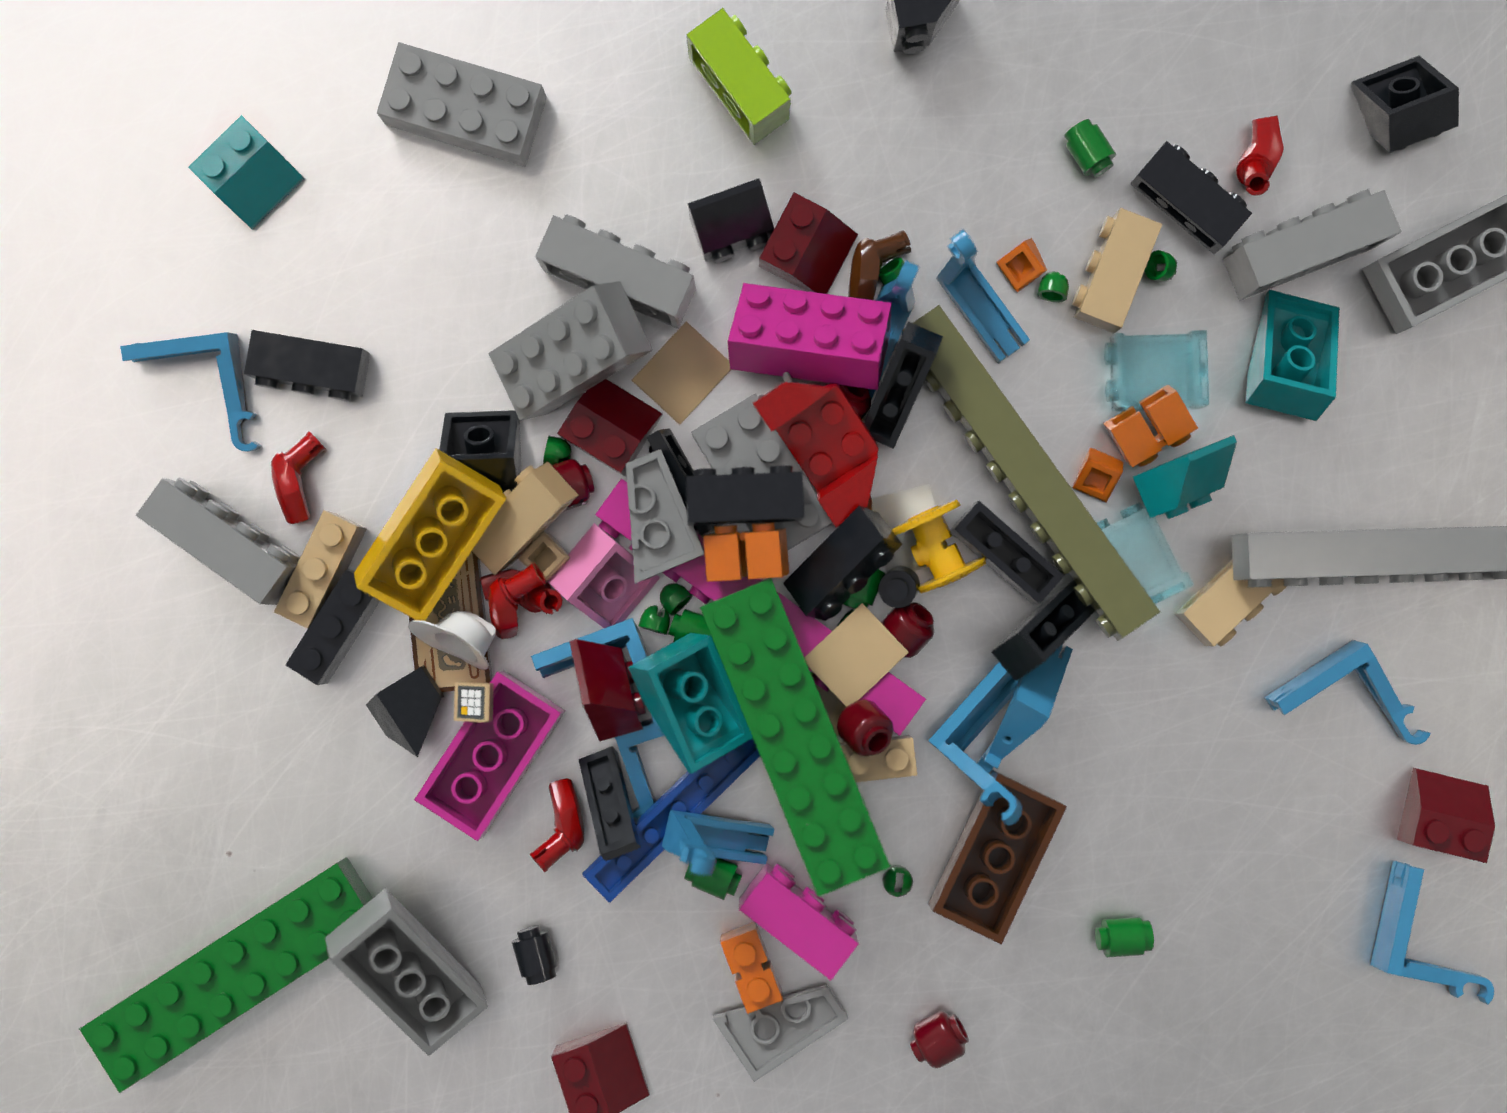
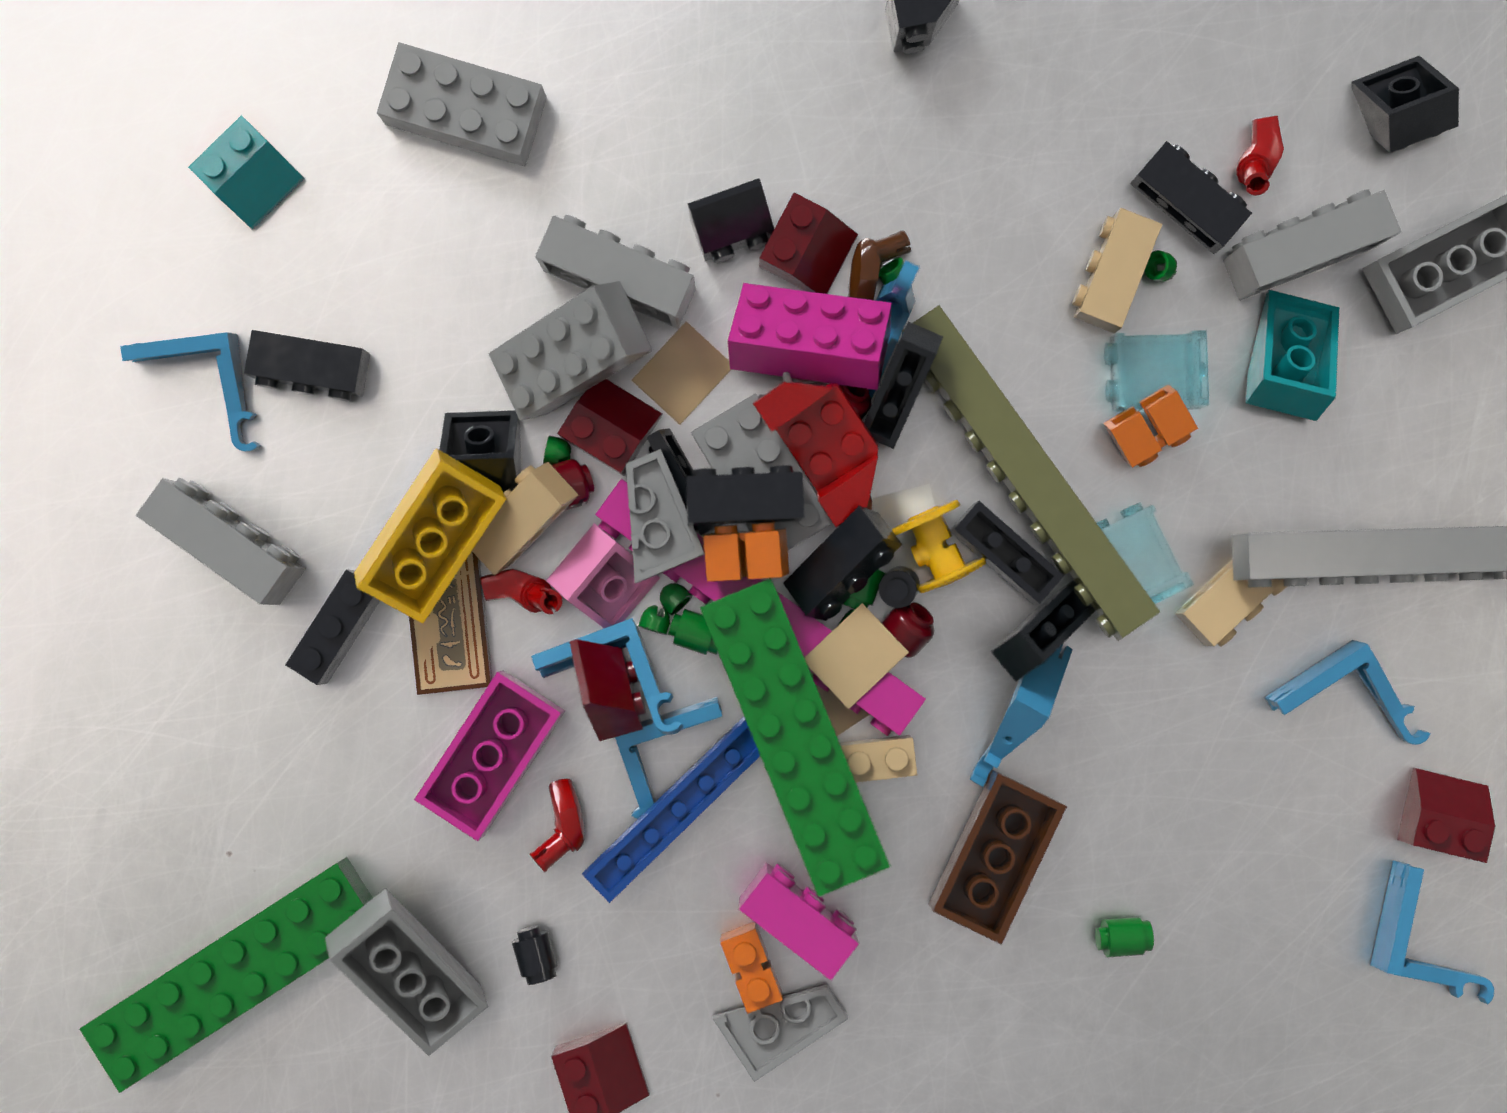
(287, 480): red arm -> none
(320, 567): tan brick -> none
(407, 709): black slope -> none
(458, 634): white piece -> none
(473, 702): slope -> none
(505, 596): red arm -> none
(546, 554): tan slope -> none
(609, 804): black plate -> none
(692, 700): teal slope -> none
(704, 838): dark azure hinge -> none
(720, 883): green brick -> none
(739, 75): lime brick -> none
(865, 728): dark red head -> none
(889, 880): green hinge -> none
(939, 1039): dark red head -> none
(964, 727): dark azure hinge -> none
(978, 300): dark azure hinge -> none
(1022, 264): orange slope -> none
(1053, 287): green hinge -> none
(1090, 148): green brick -> none
(1098, 474): orange slope -> none
(1186, 479): teal slope -> none

